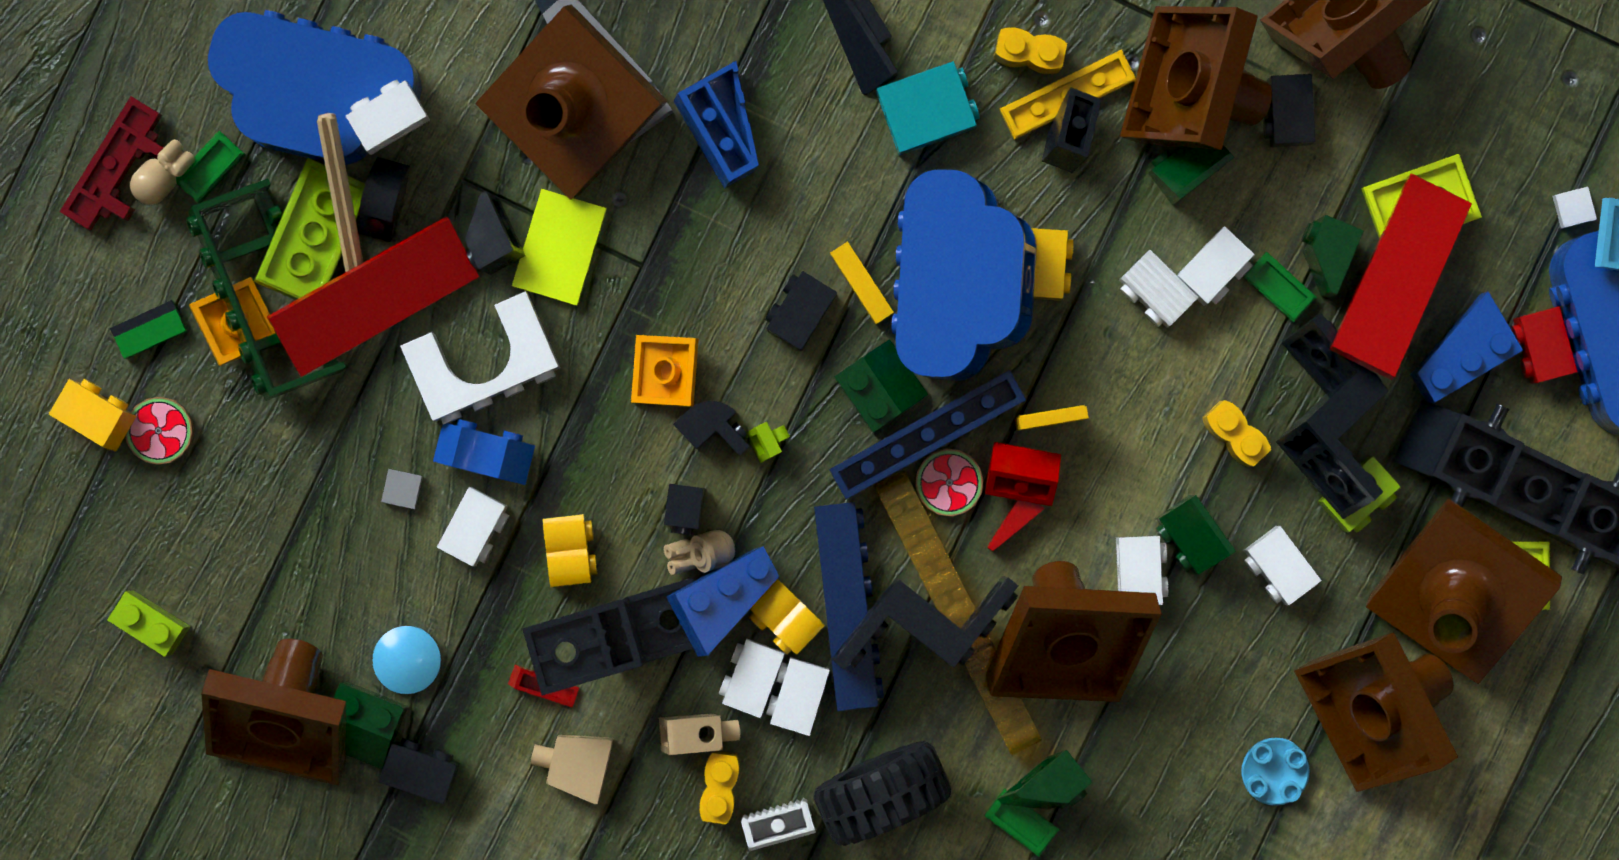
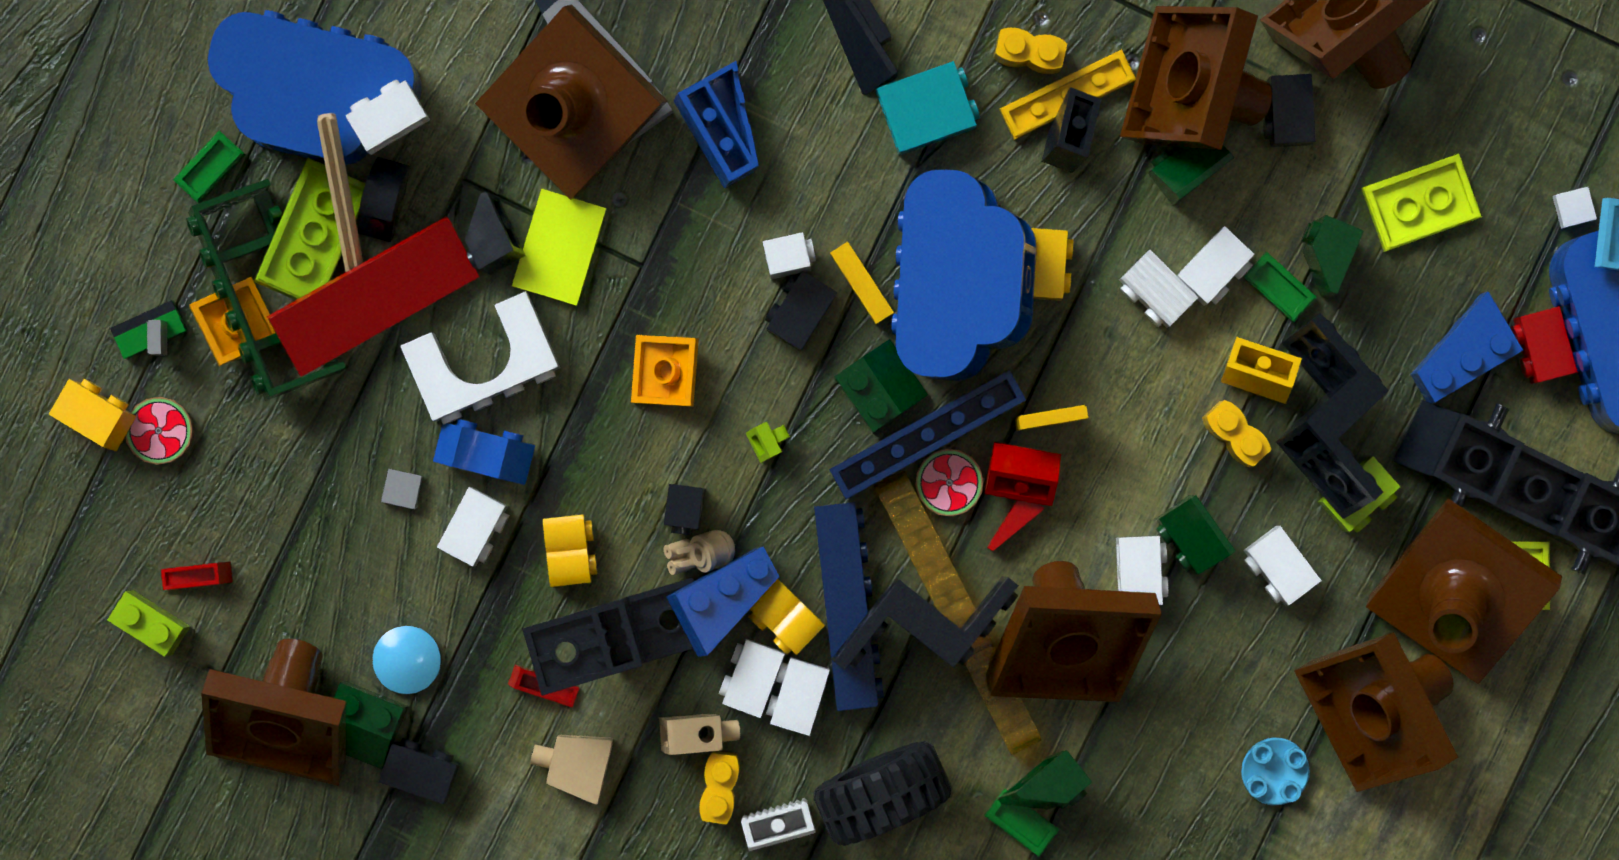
(97, 187): dark red hinge -> none
(157, 337): none -> light grey tile
(158, 176): tan piece -> none
(196, 575): none -> red piece
(708, 418): black brick -> none
(788, 255): none -> white brick
(1261, 370): none -> yellow brick
(1400, 276): red tile -> none

